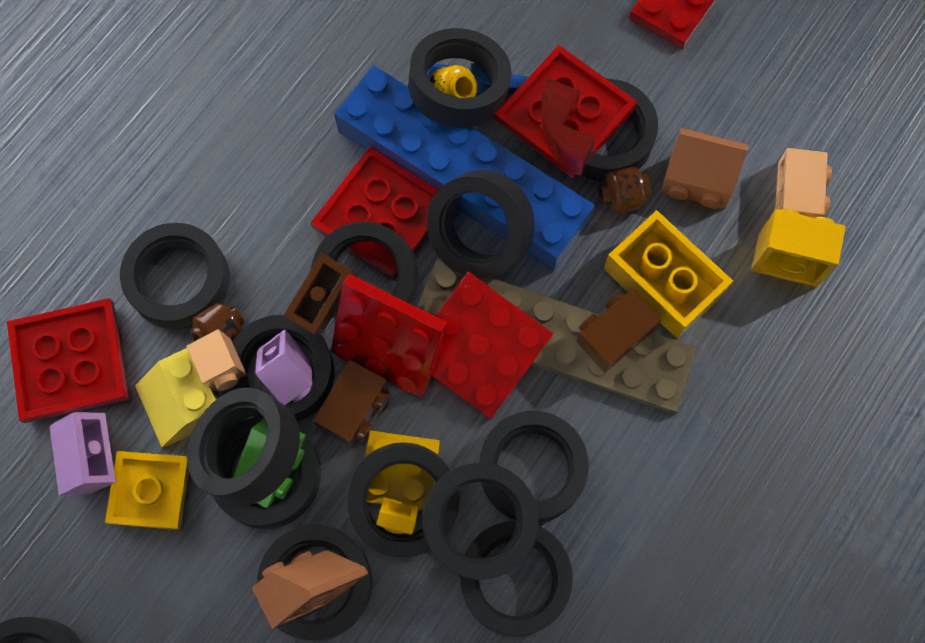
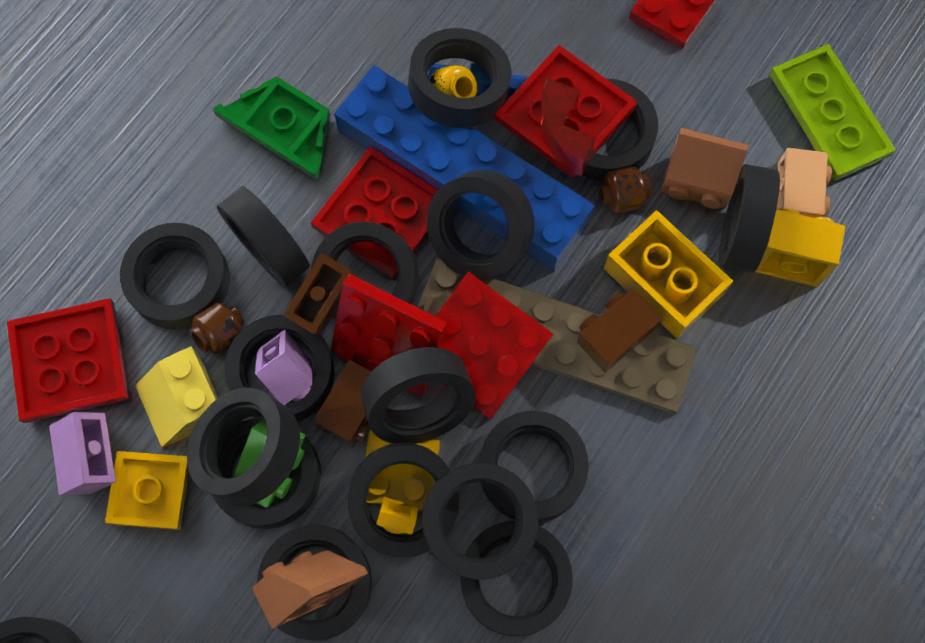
(216, 361): light nougat brick -> none
(263, 236): none -> black tyre
(281, 122): none -> green wing
(410, 370): none -> black tyre
(749, 218): none -> black tyre
(832, 111): none -> lime plate

